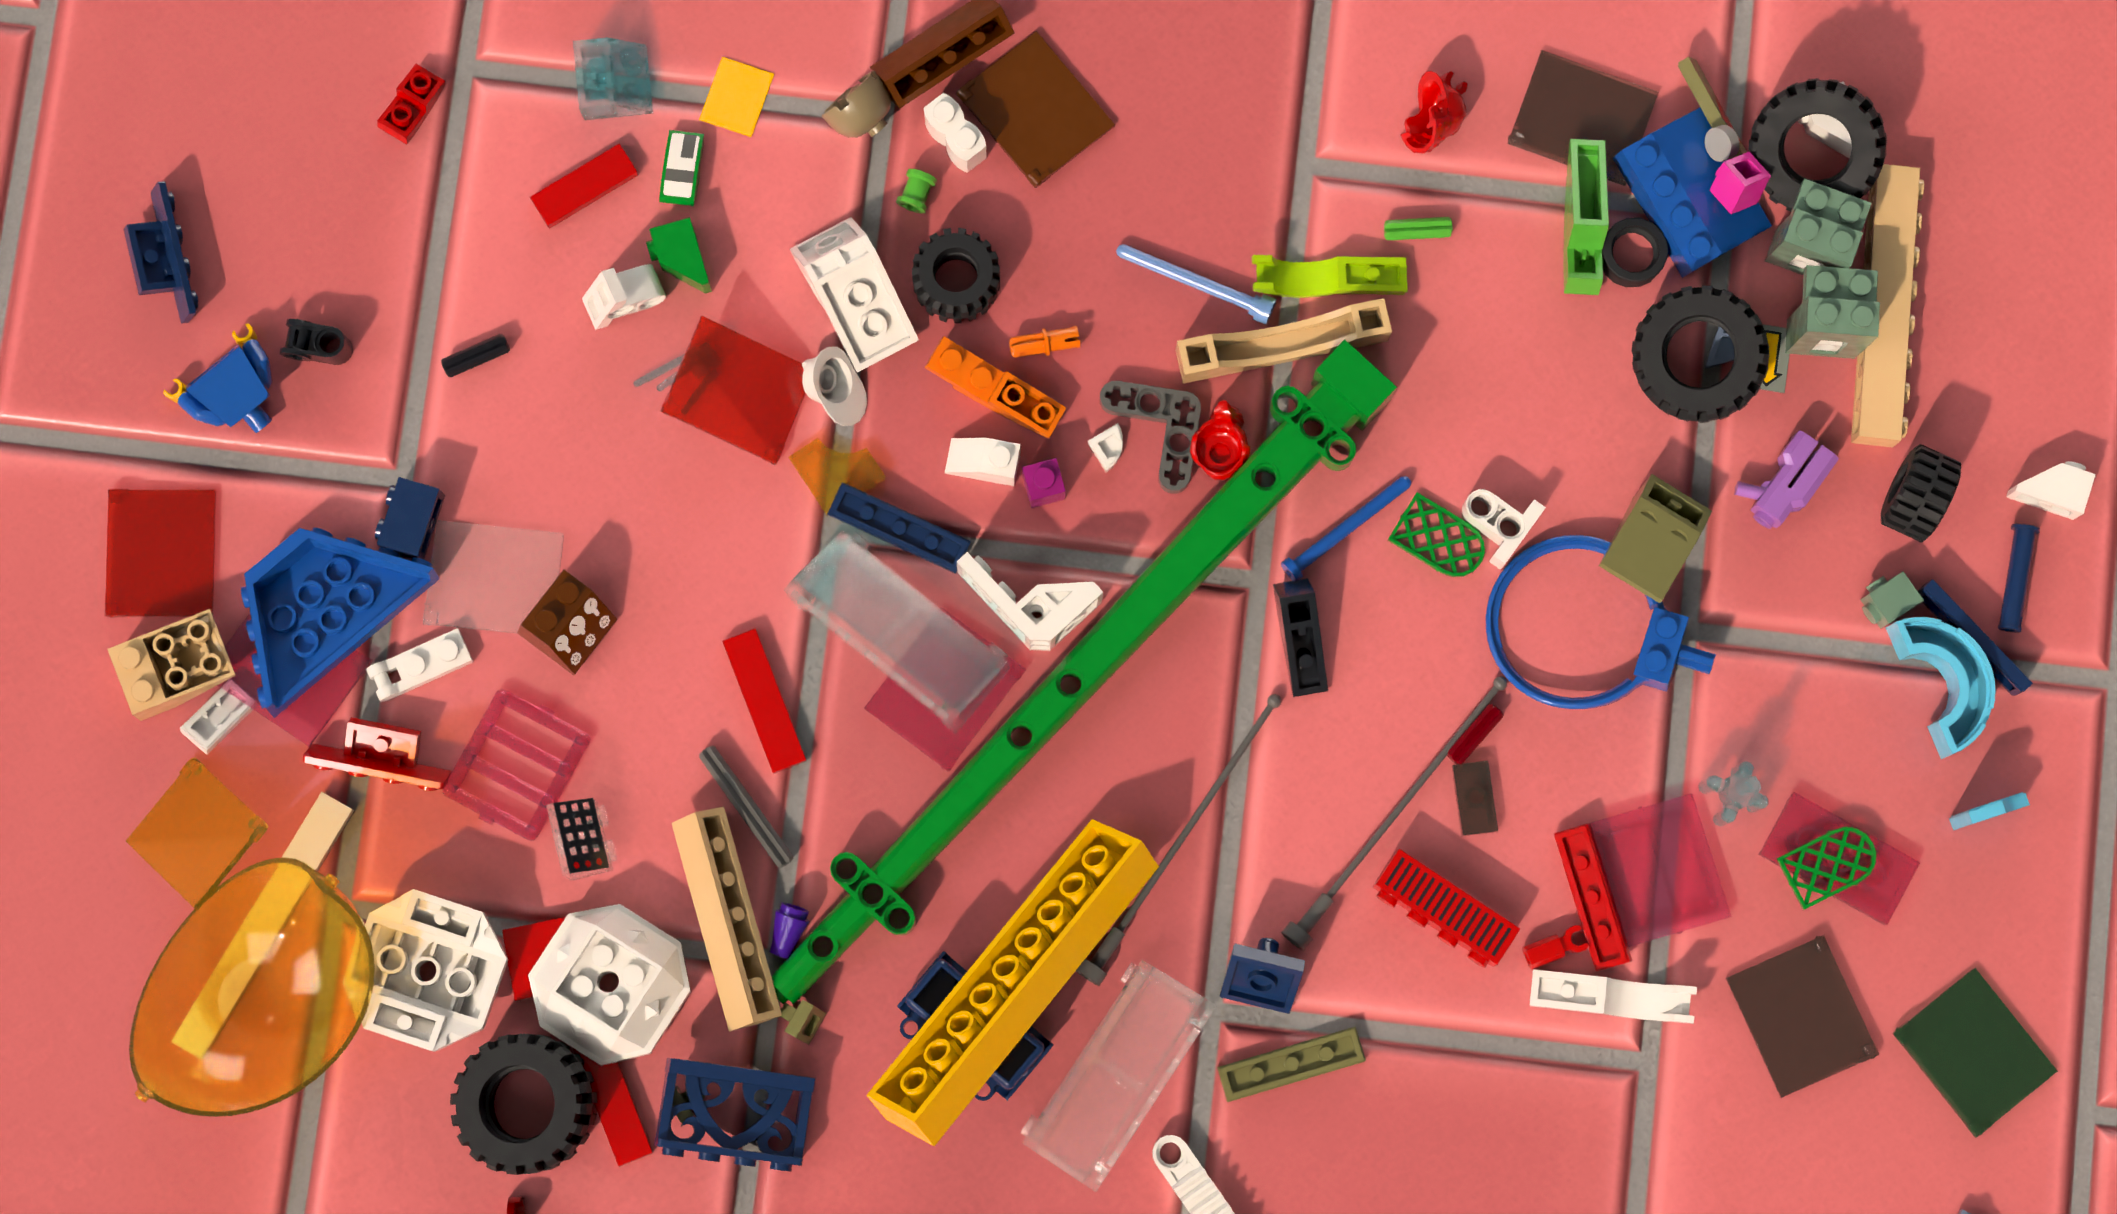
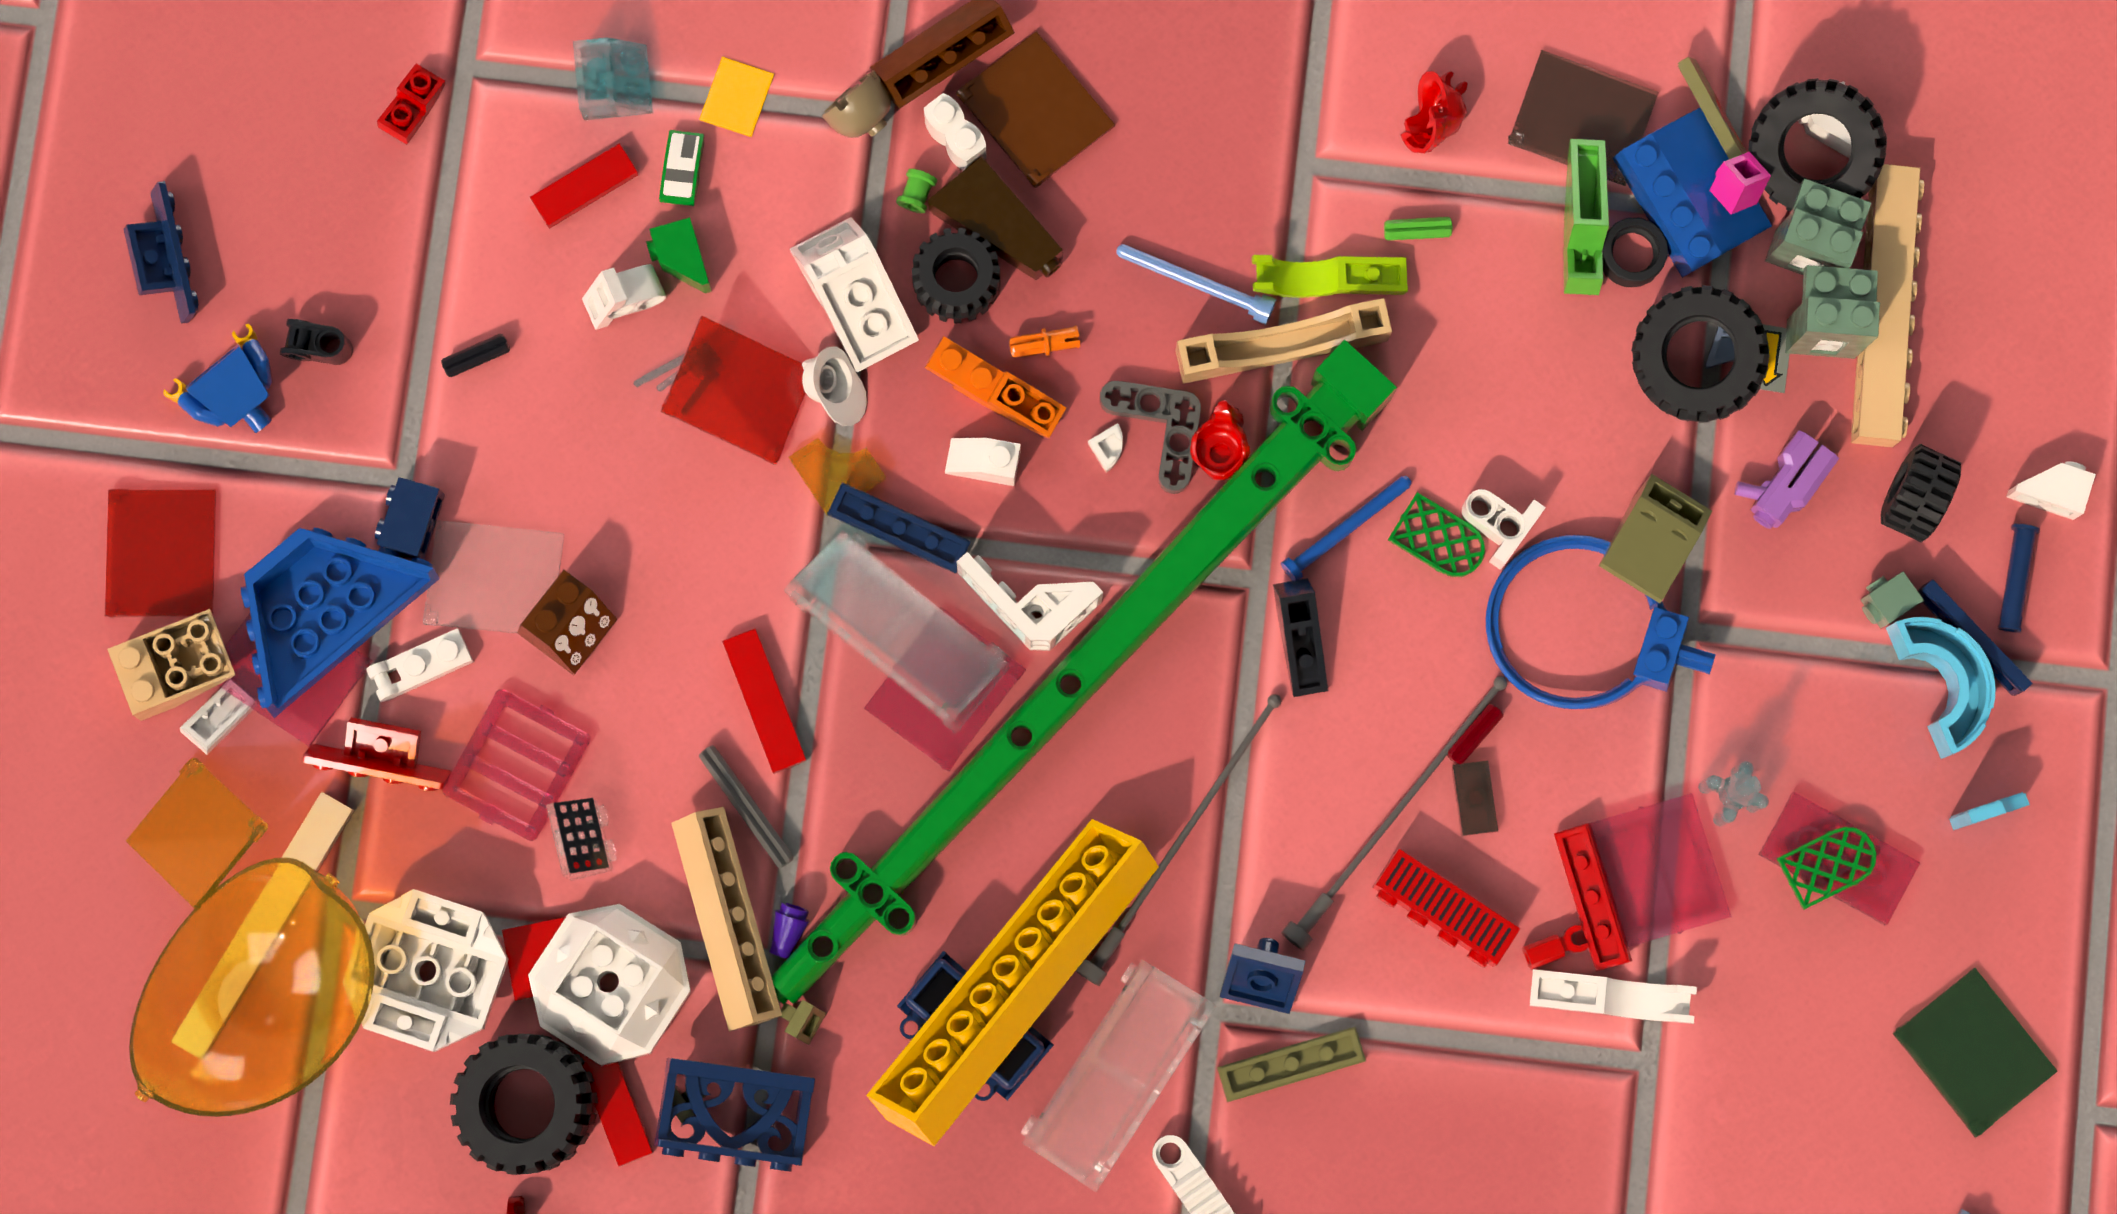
(987, 206): none -> dark brown slope
(1043, 483): magenta brick -> none
(1722, 143): light grey tile -> none
(1802, 1016): clear smoke piece -> none

